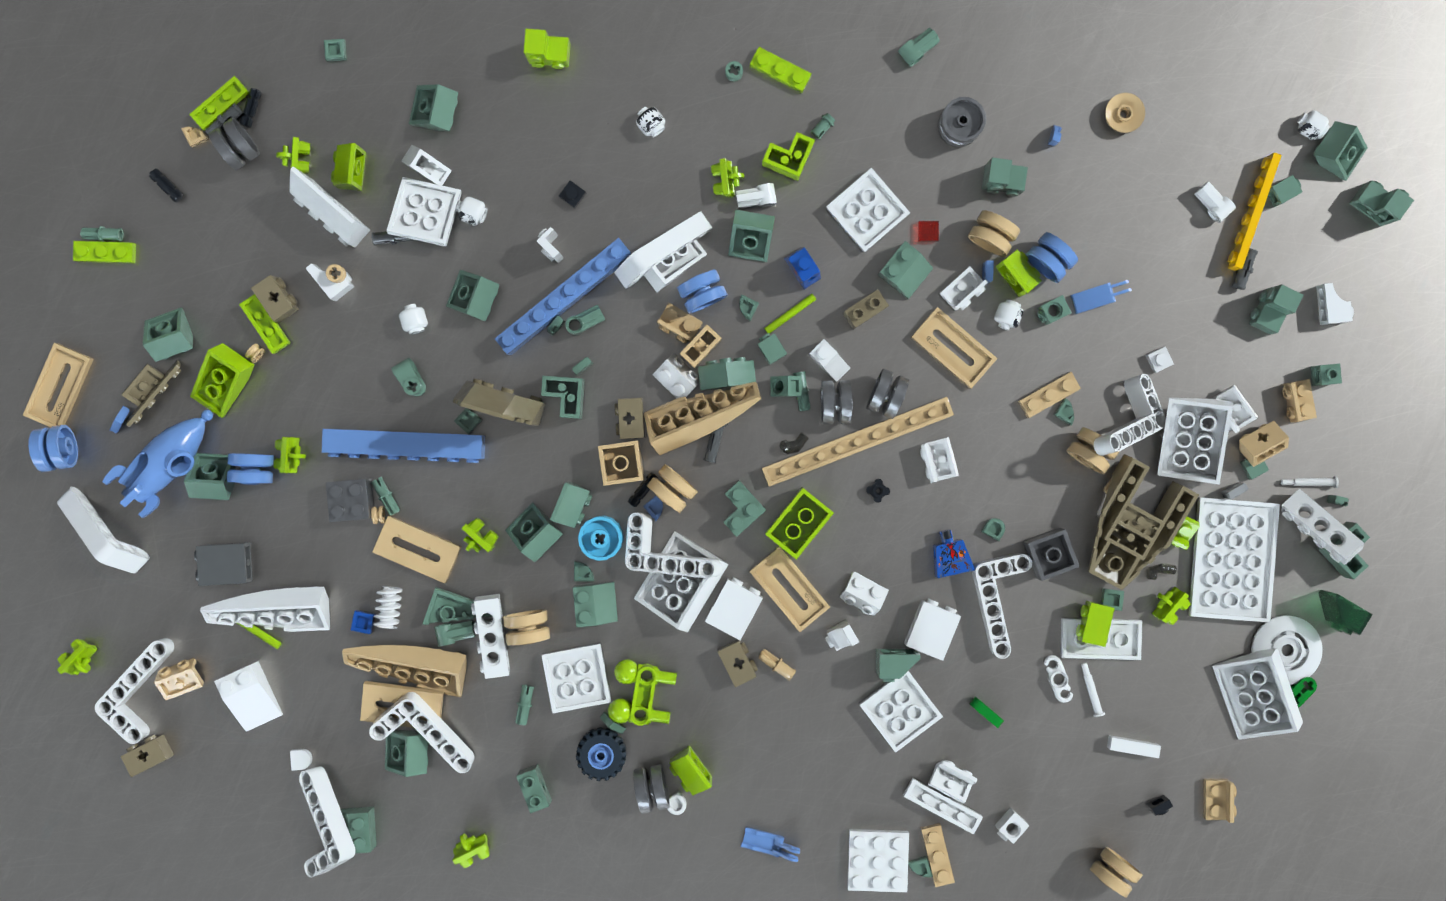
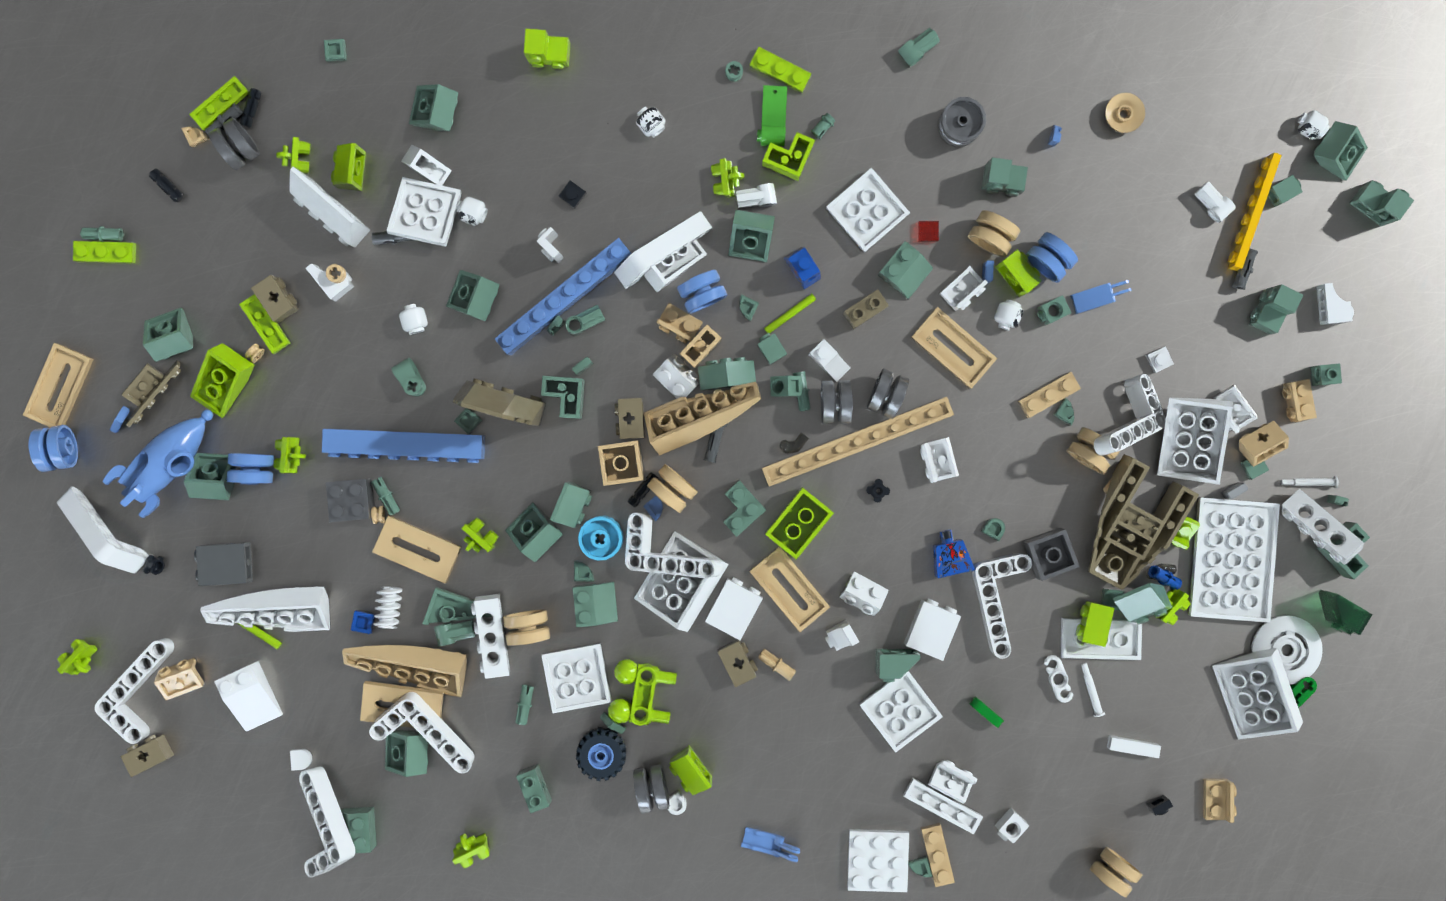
(154, 565): none -> black plate
(773, 116): none -> bright green door
(1143, 603): none -> slope
(1165, 577): none -> blue pin

